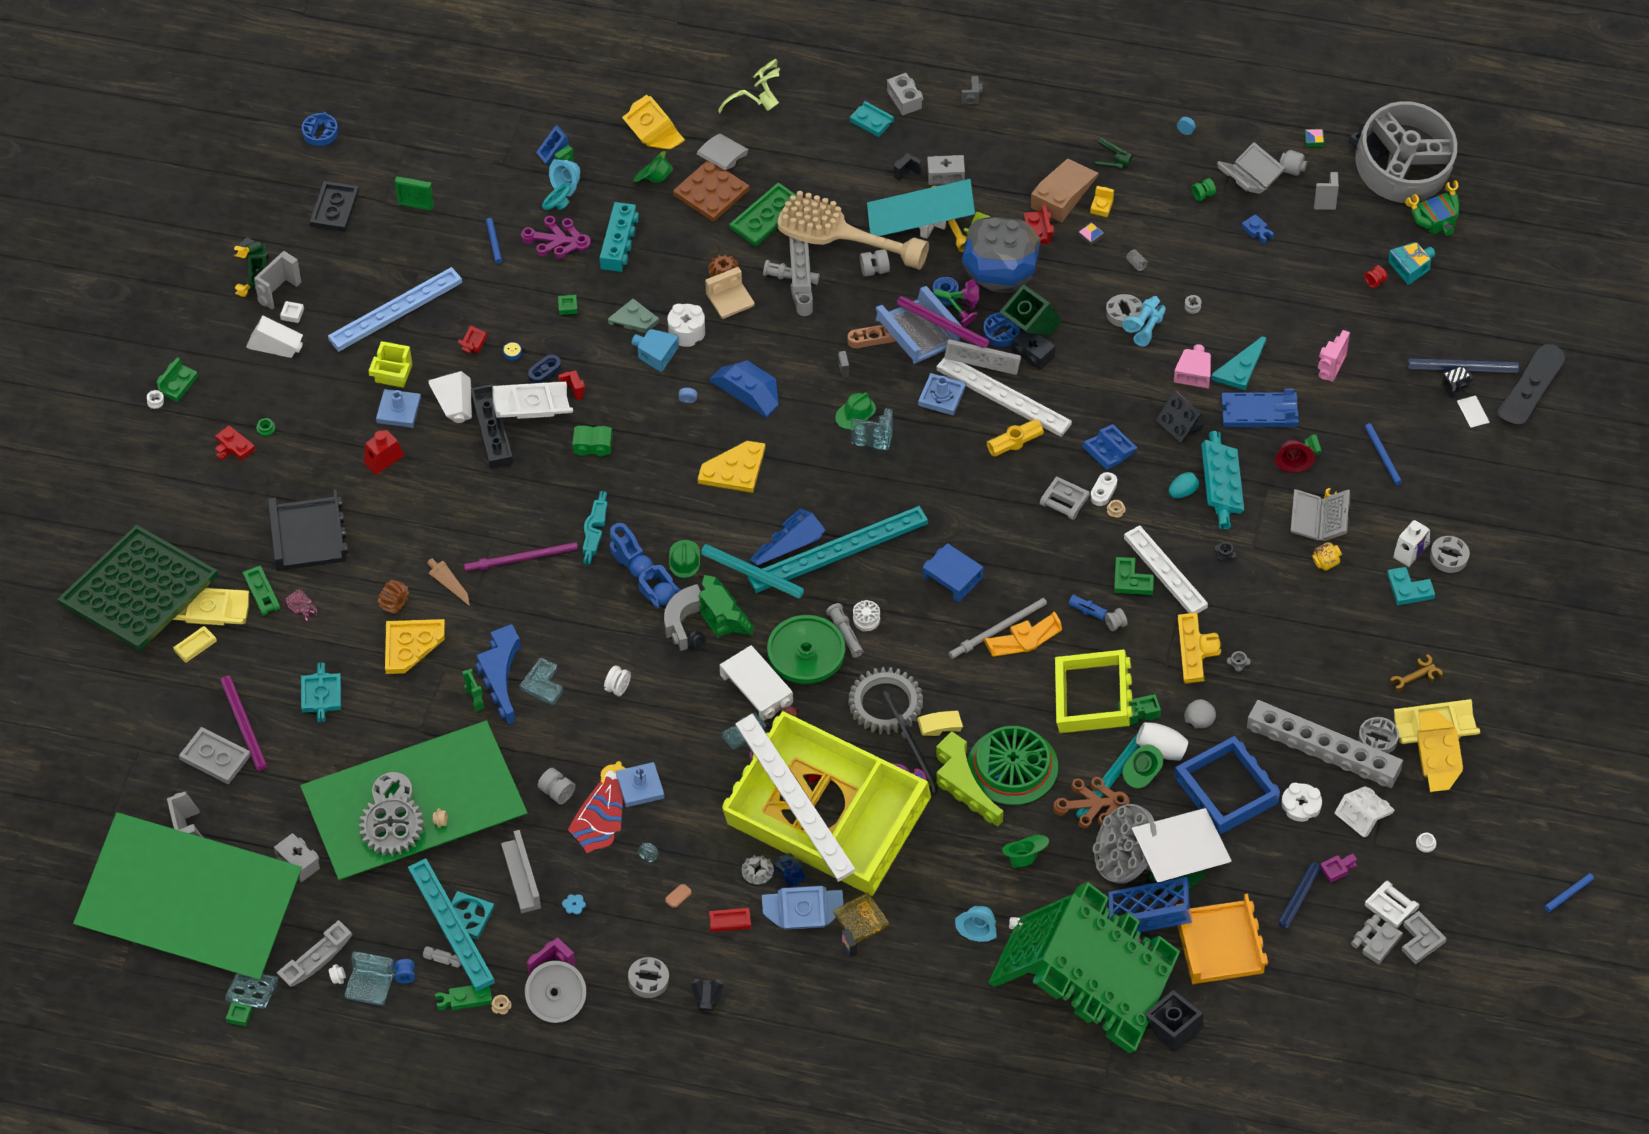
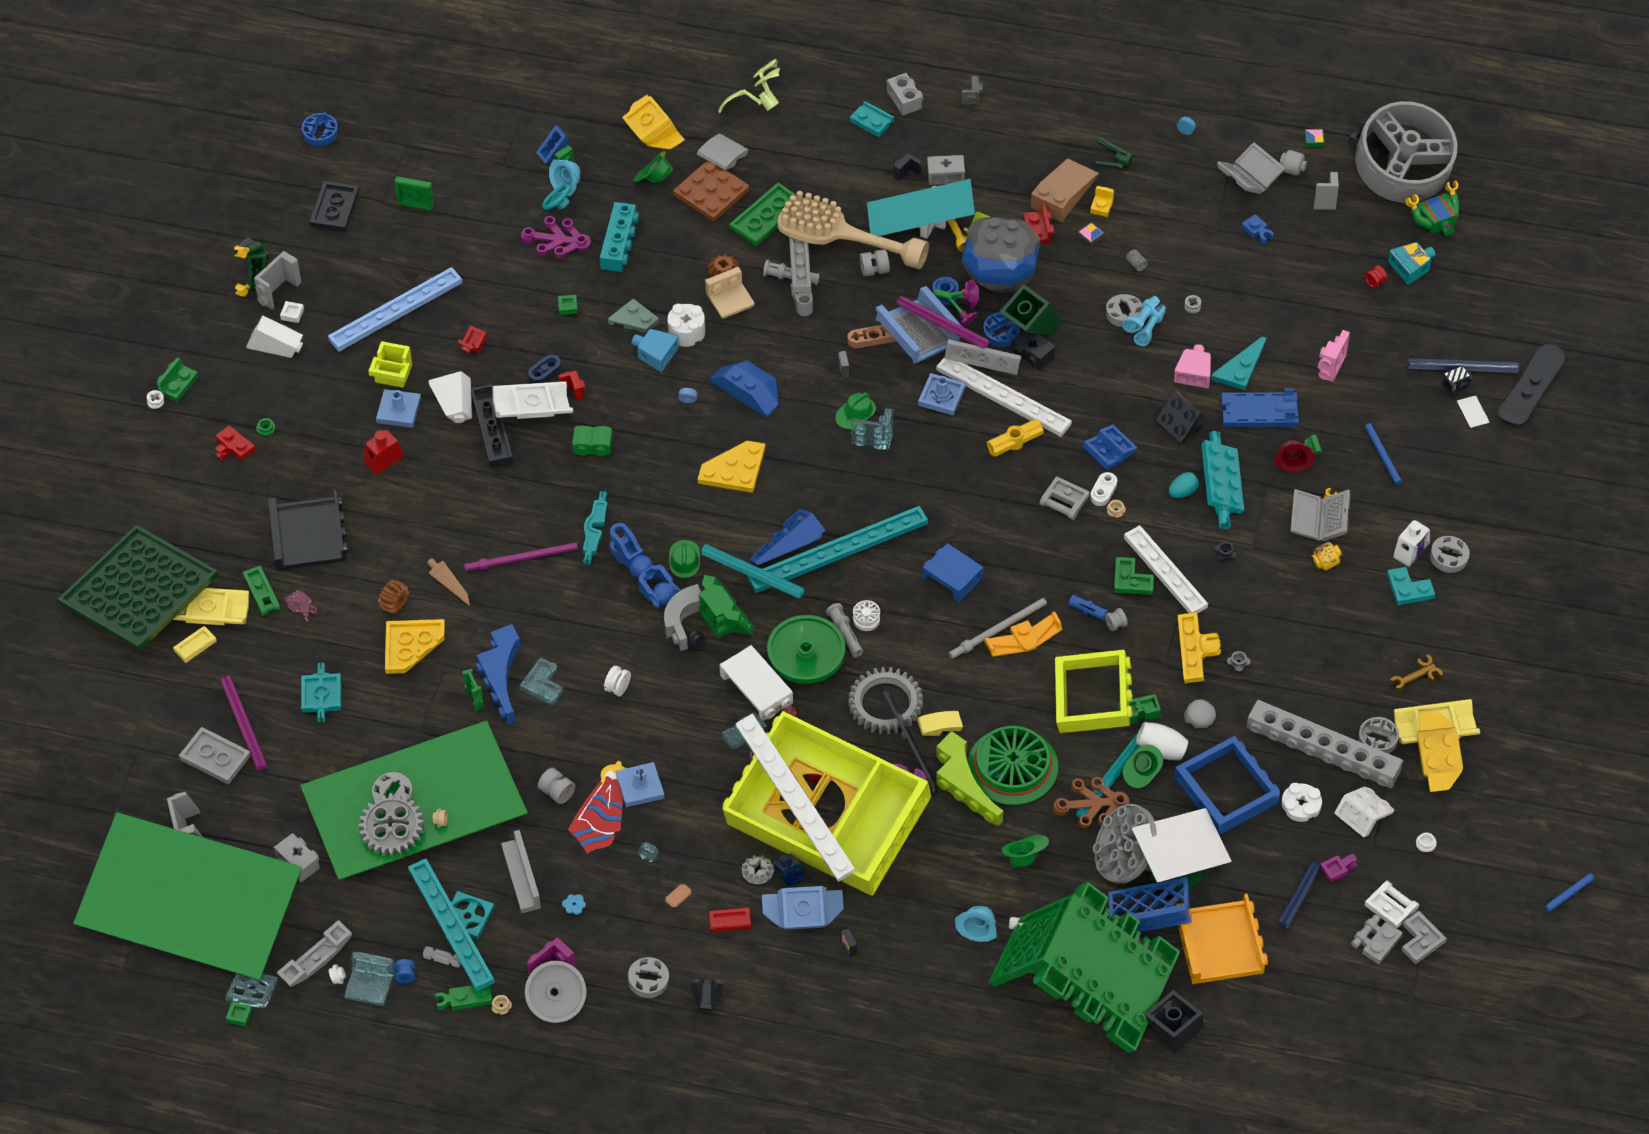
(493, 239): blue bar -> none
(512, 351): tile -> none
(861, 917): clear yellow tile -> none
(1203, 189): green wheel -> none

